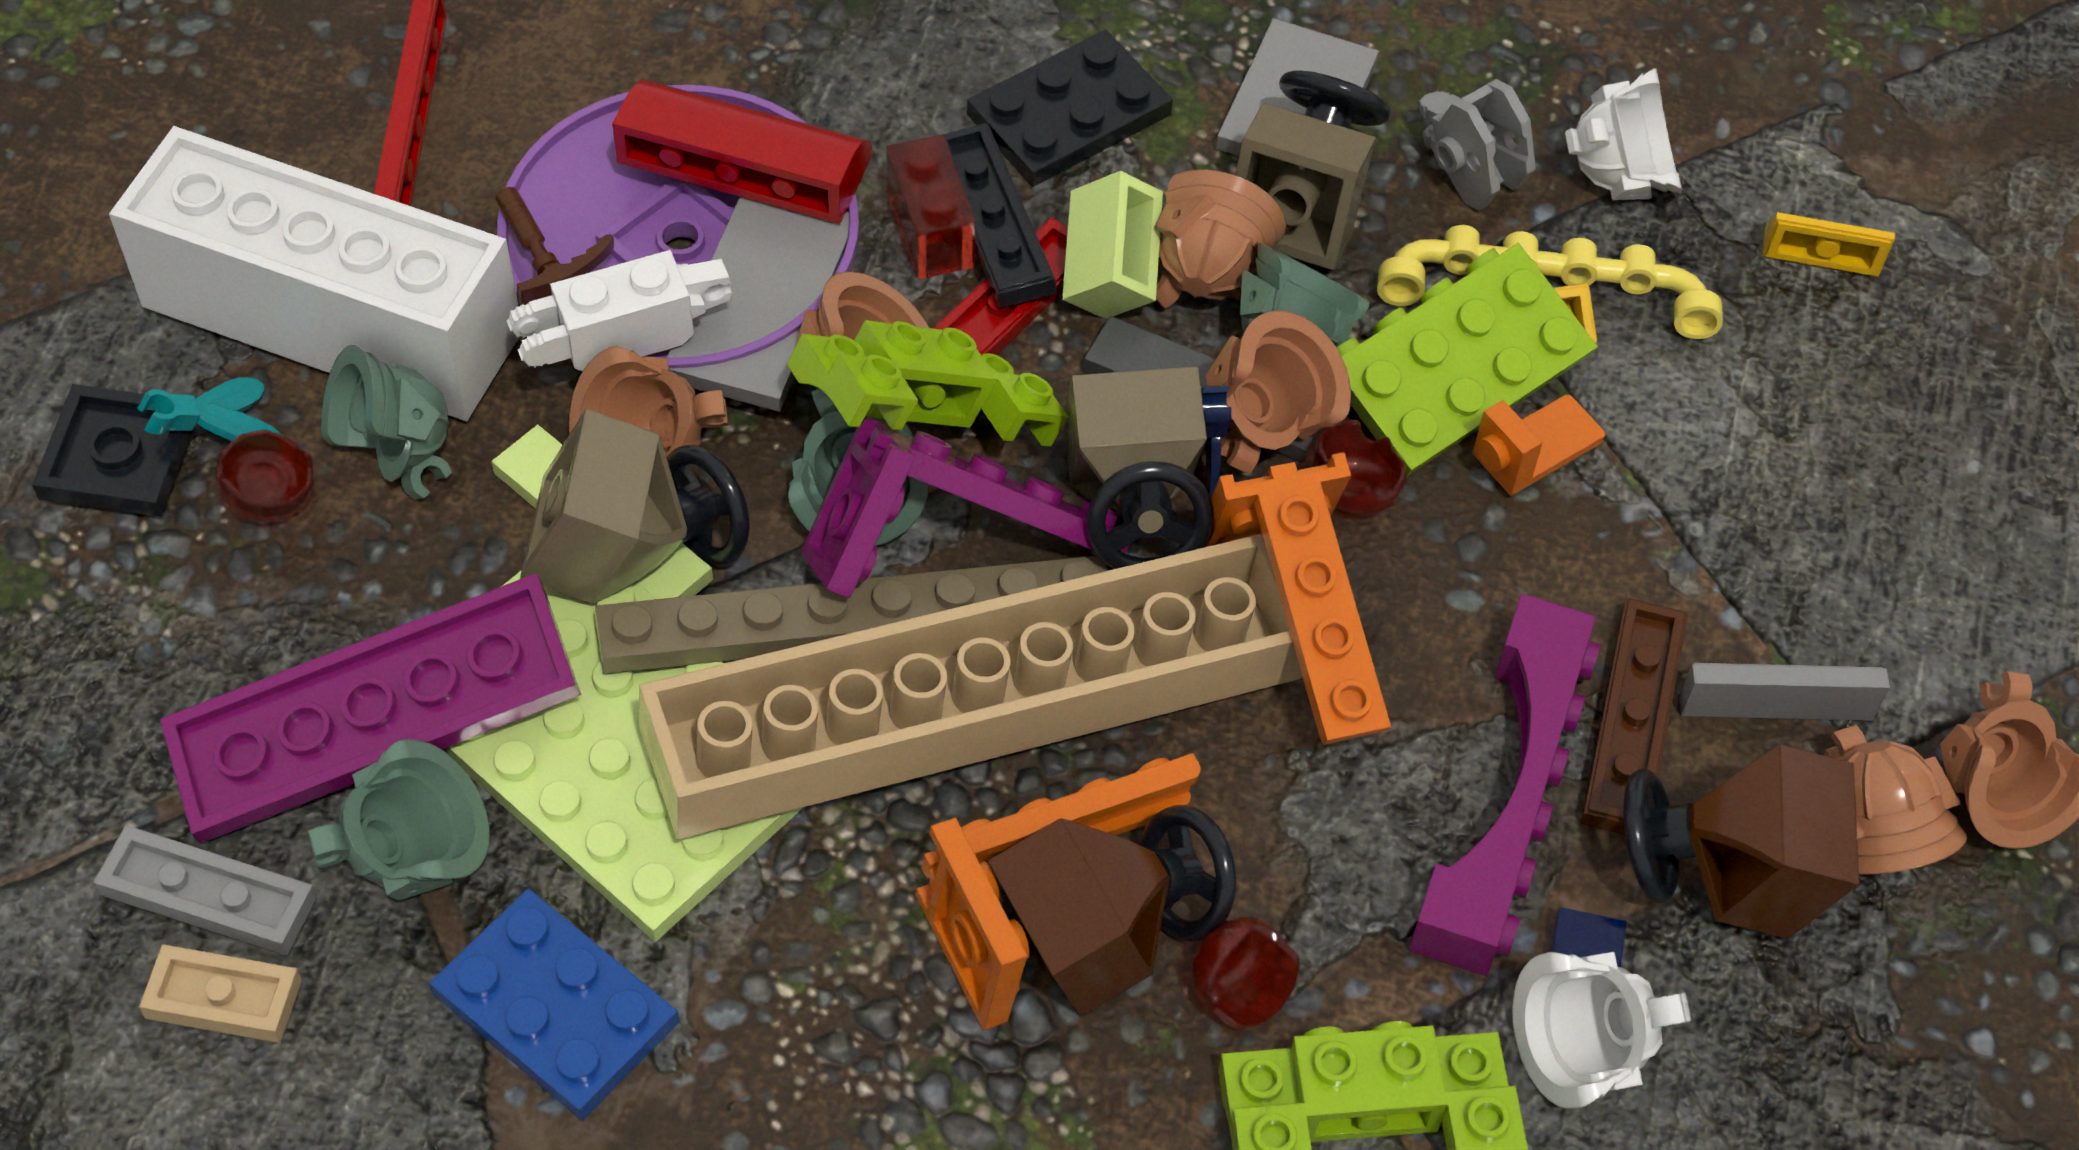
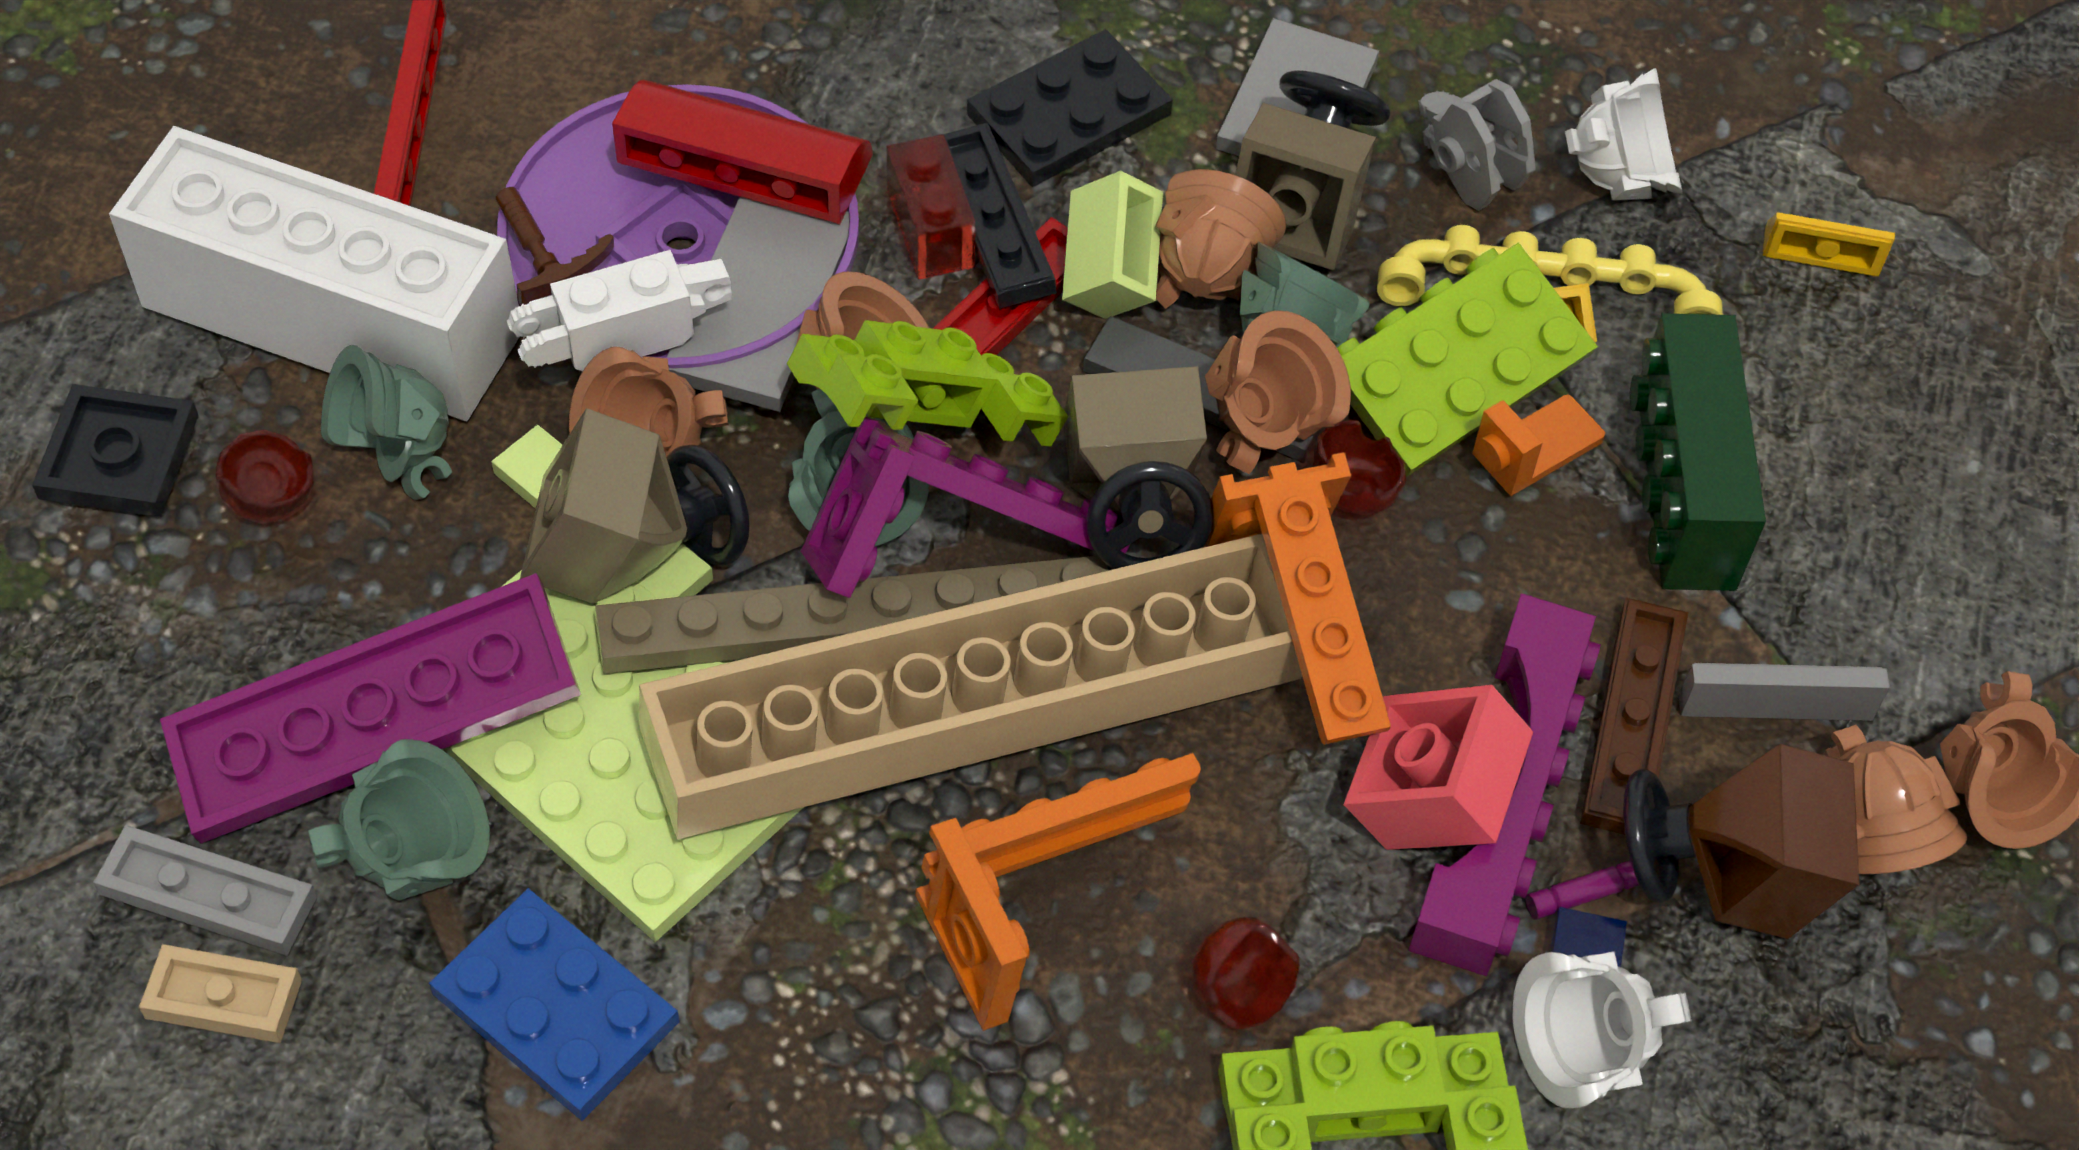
(215, 410): teal piece -> none
(1102, 899): reddish brown piece -> none
(1217, 419): dark blue piece -> none
(1440, 769): none -> coral brick
(1581, 890): none -> magenta wheel
(1697, 453): none -> dark green brick

